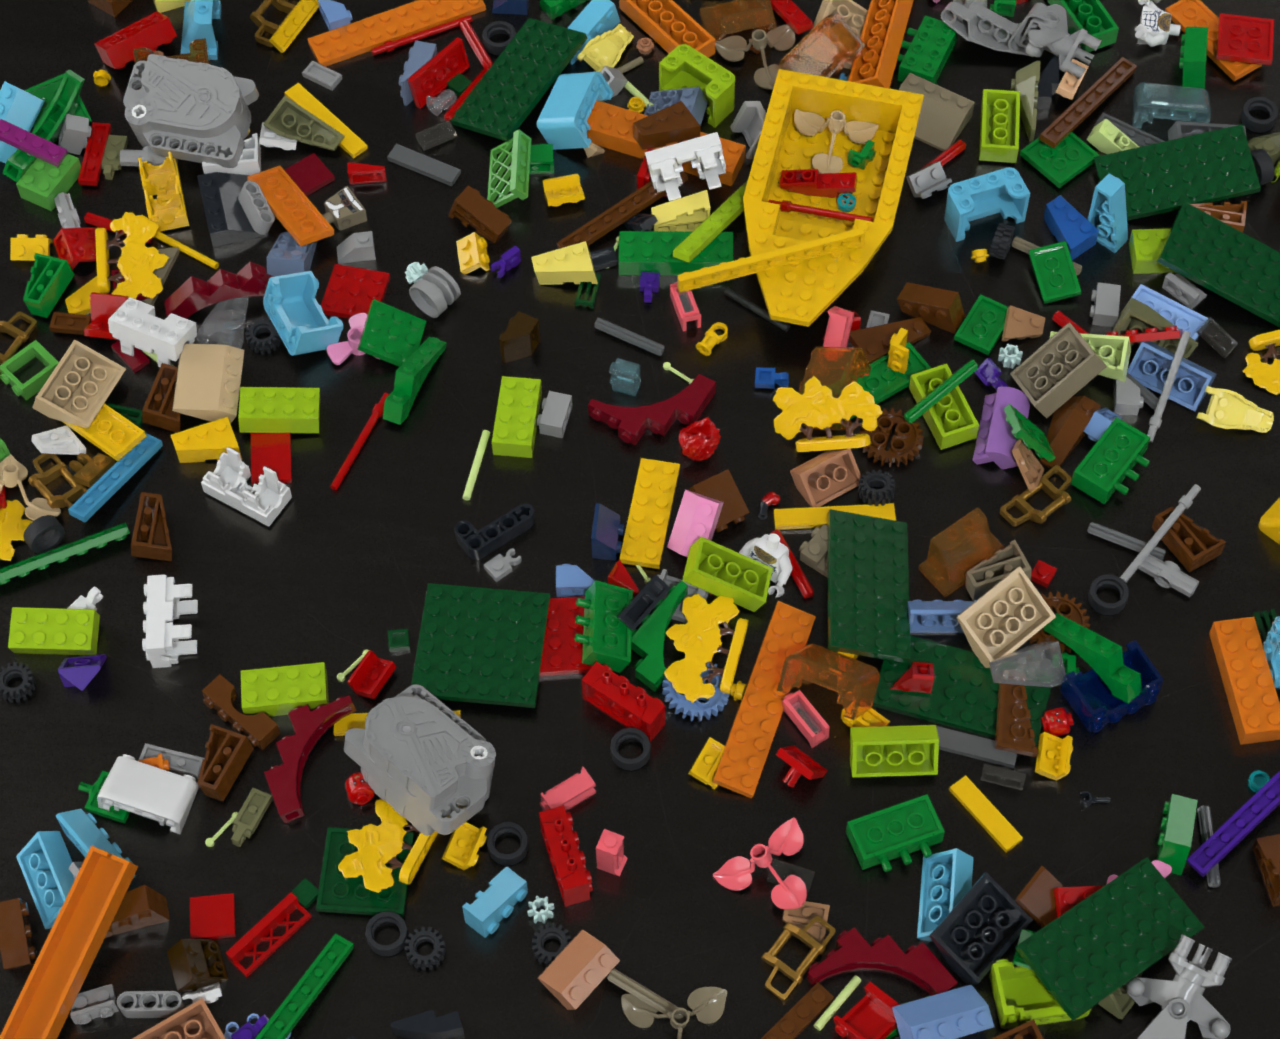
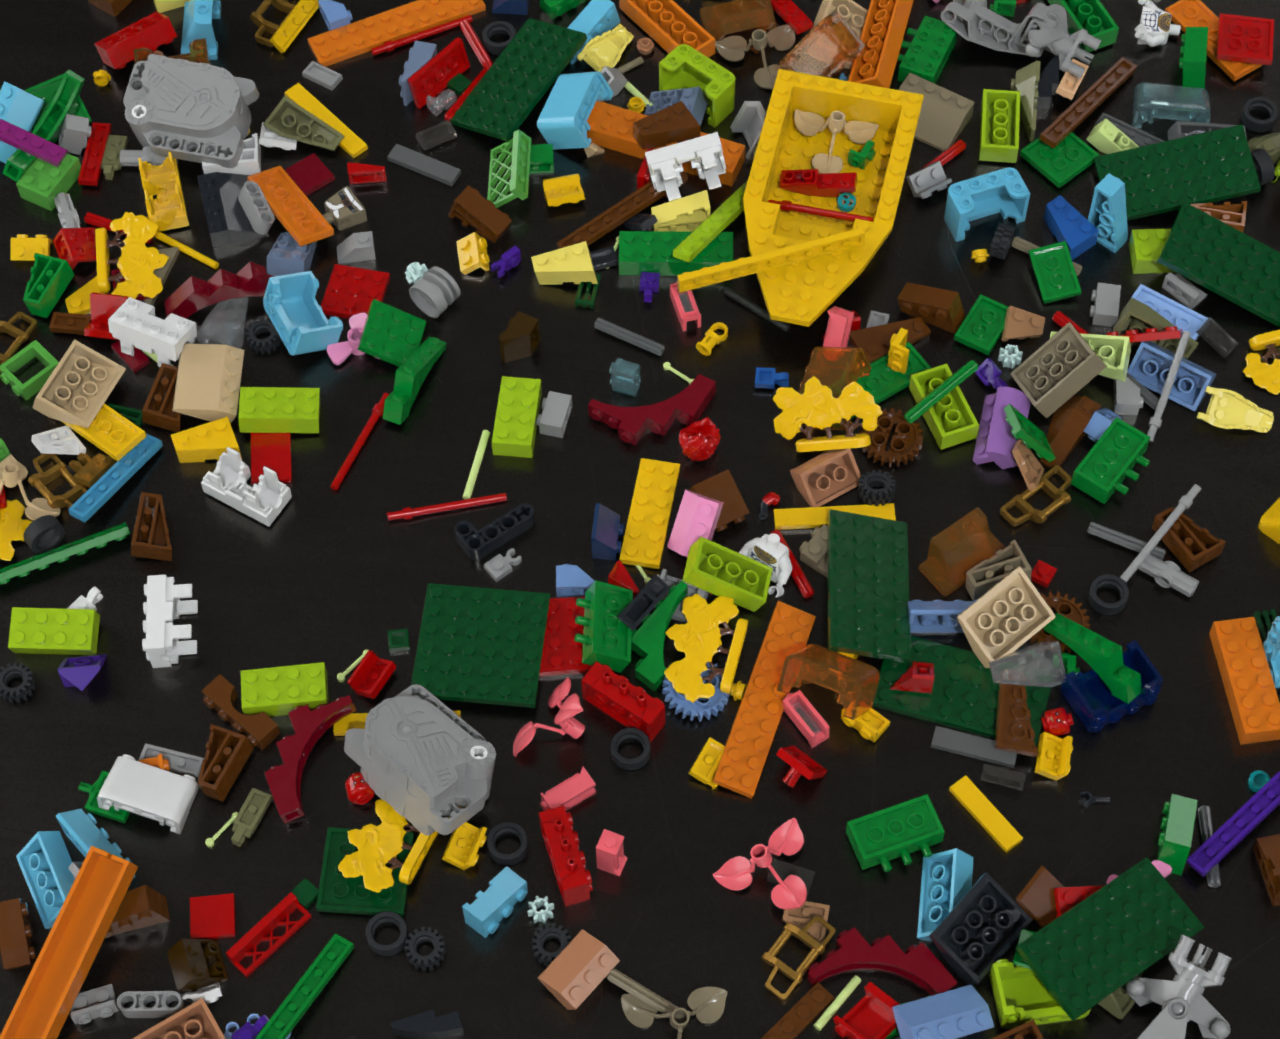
(408, 513): none -> red bar
(564, 717): none -> coral plant
(894, 751): lime brick -> none

